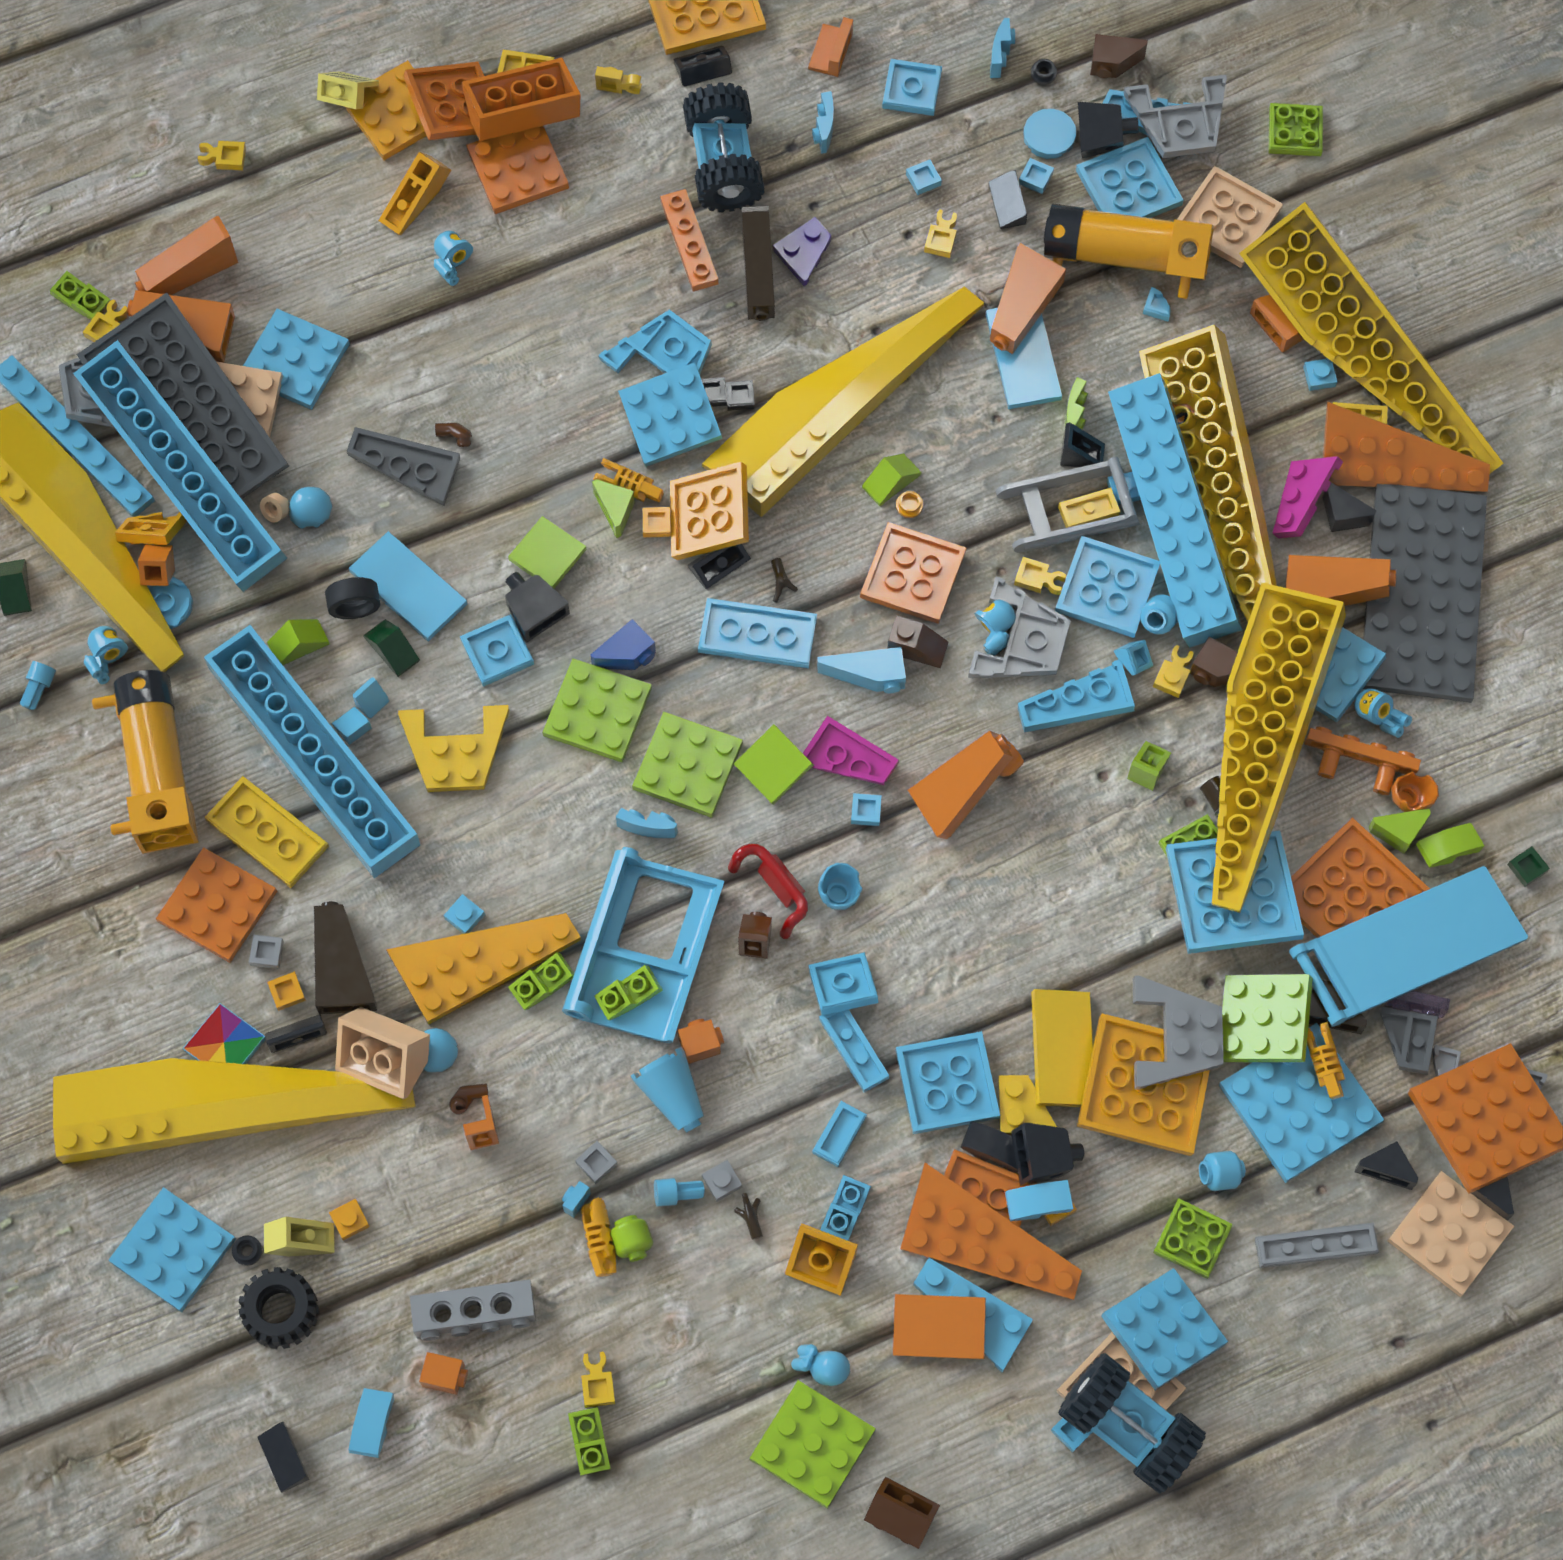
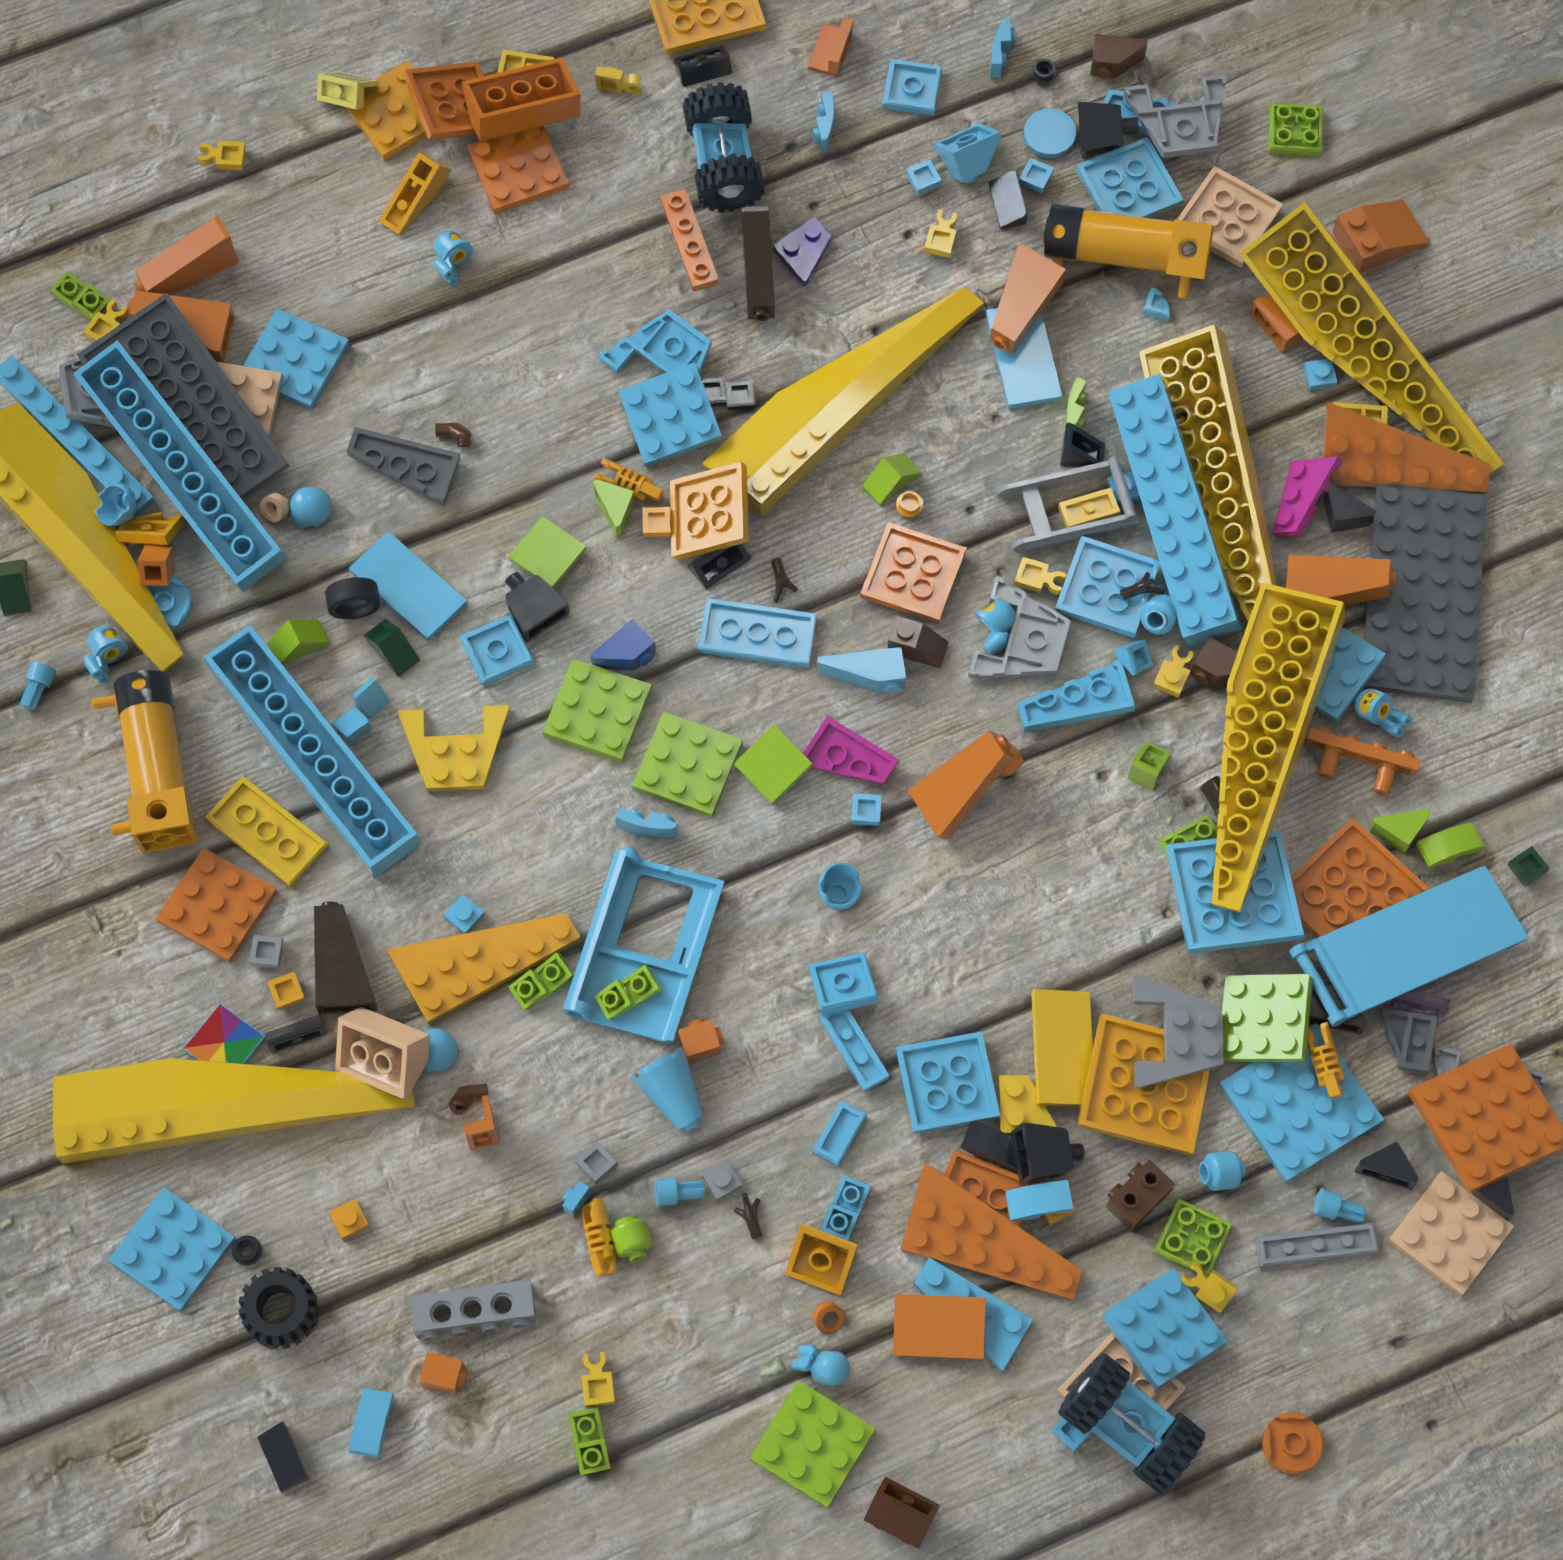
(117, 505): none -> medium azure hair
(298, 1237): light yellow slope -> none
(755, 935): reddish brown slope -> none
(778, 879): red piece -> none
(821, 1310): none -> orange piece
(968, 151): none -> medium azure slope
(1140, 1194): none -> reddish brown brick
(1141, 587): none -> dark brown bar
(1213, 1289): none -> yellow plate
(1292, 1443): none -> orange tile
(1330, 1204): none -> medium azure piece
(1378, 234): none -> orange slope
(1414, 792): orange hair -> none

